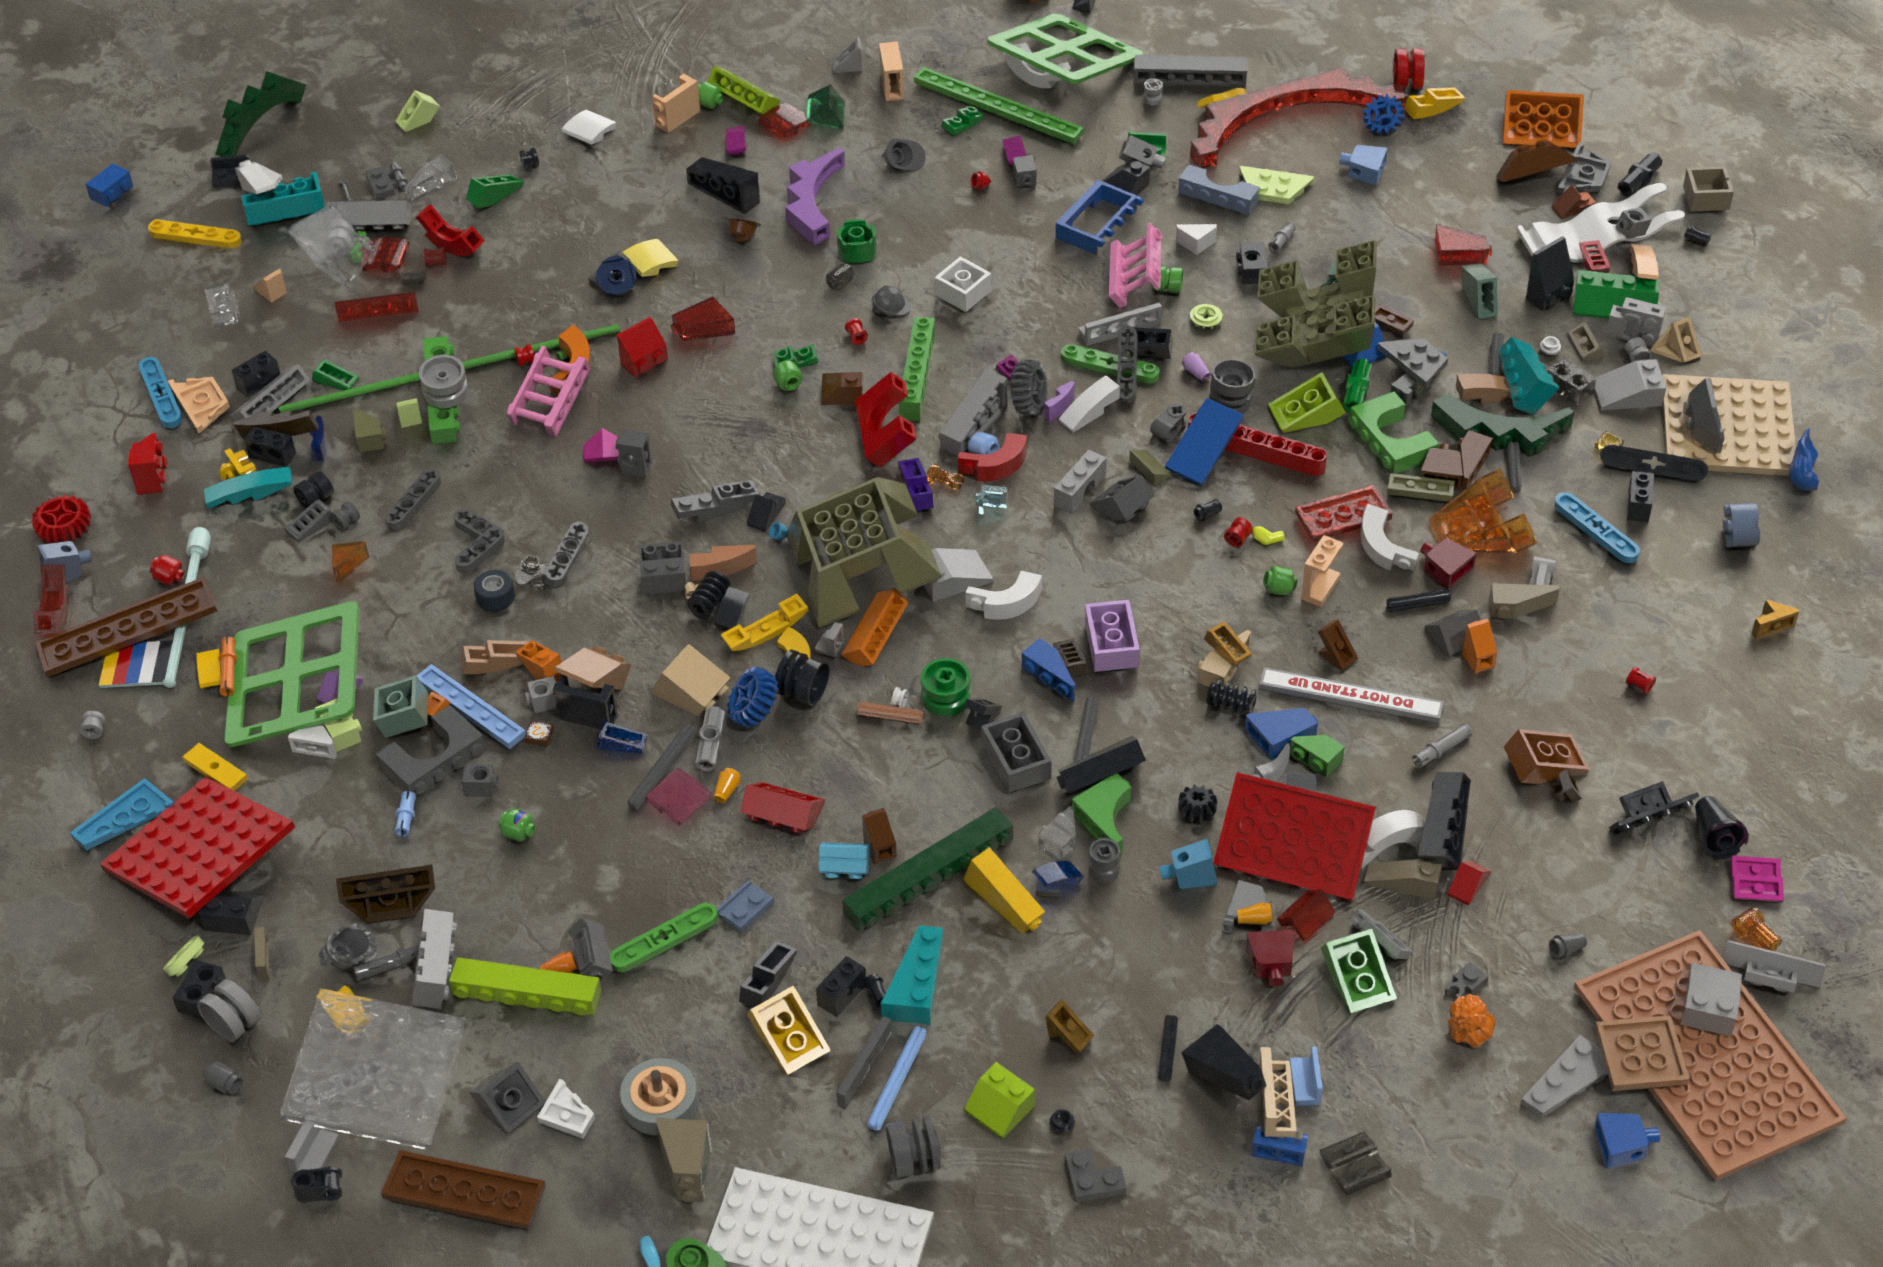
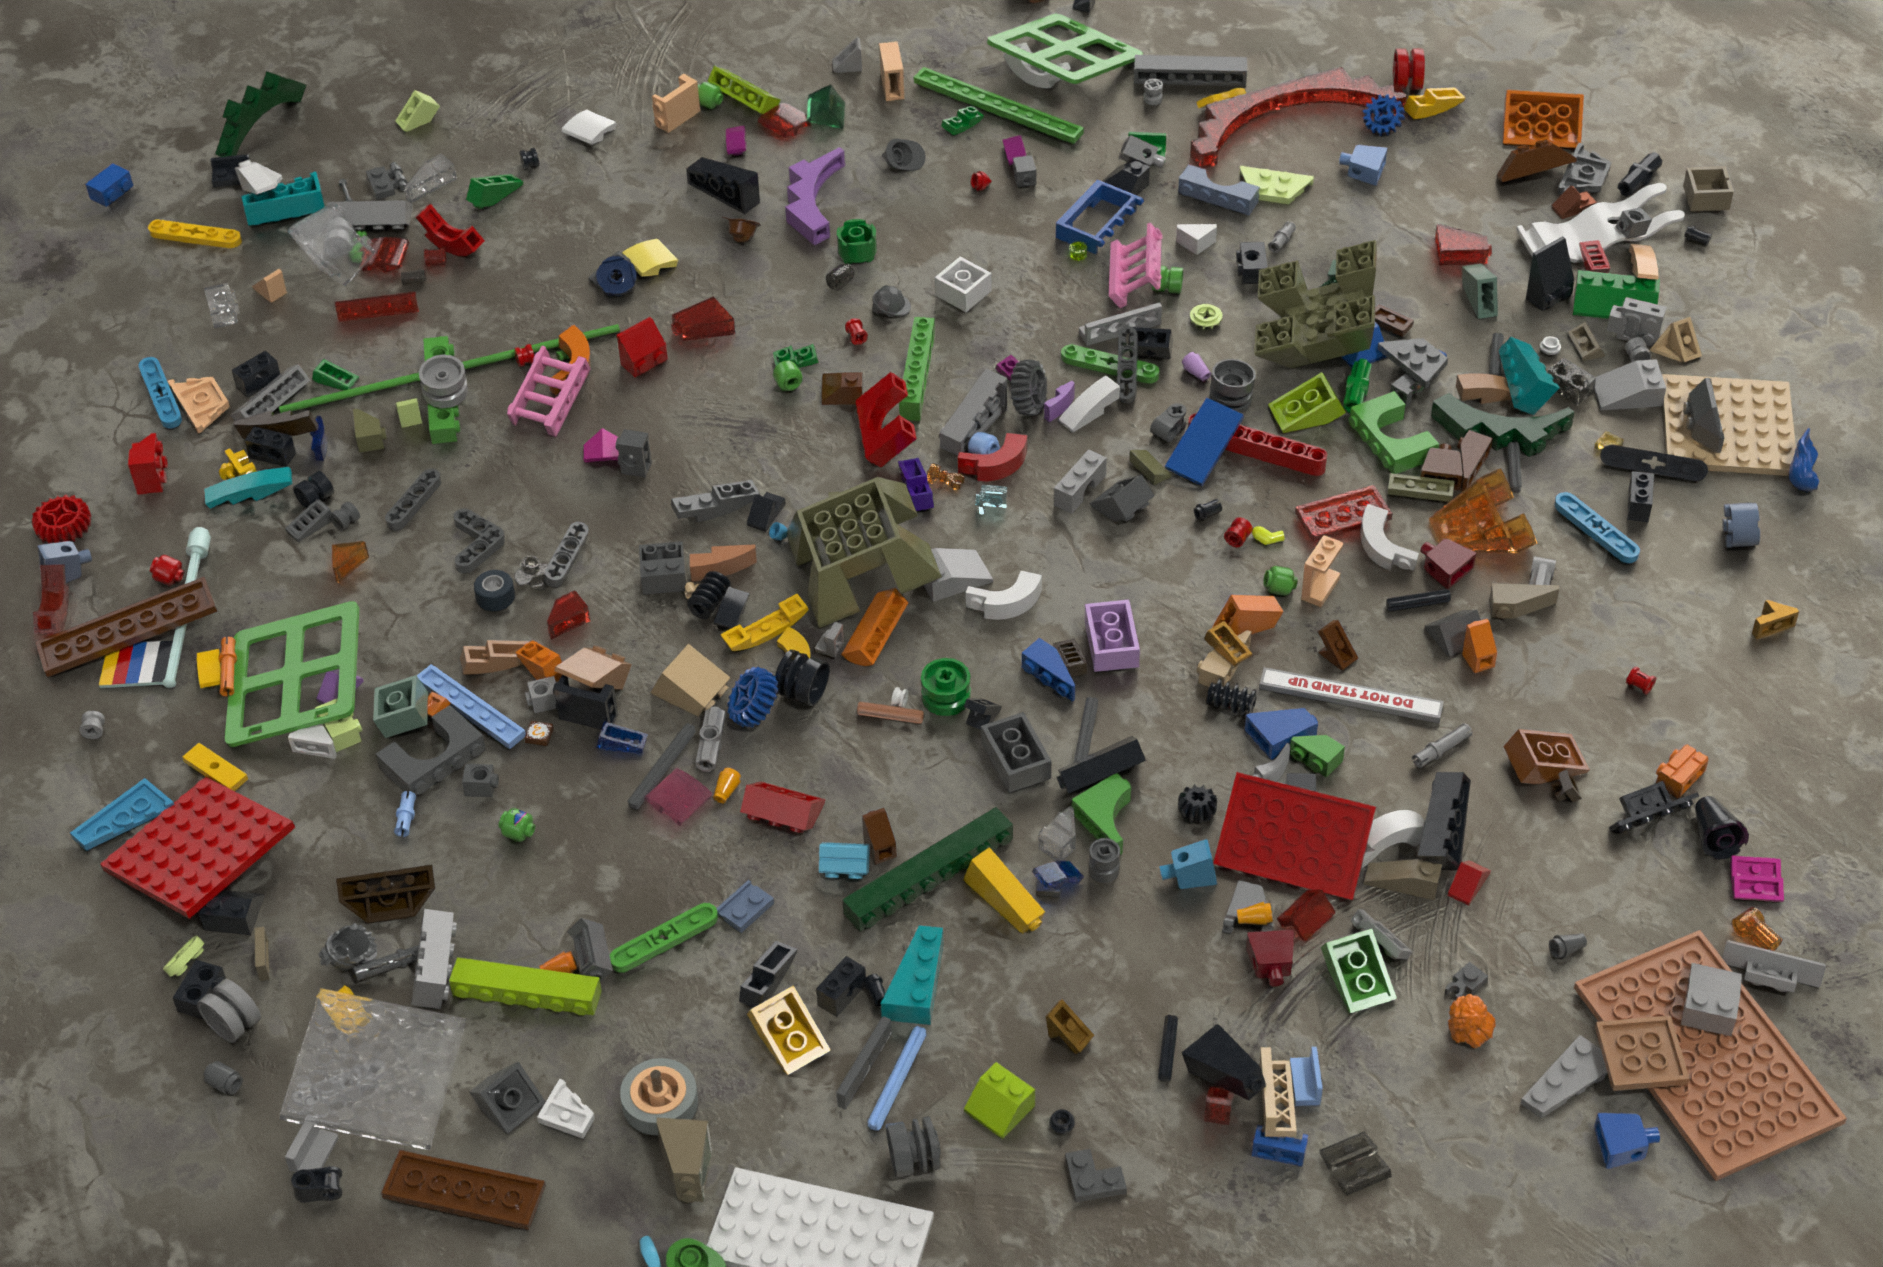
(567, 614): none -> clear red slope
(1078, 251): none -> clear neon green bush
(1219, 1106): none -> clear red slope
(1250, 613): none -> orange slope
(1682, 770): none -> orange brick

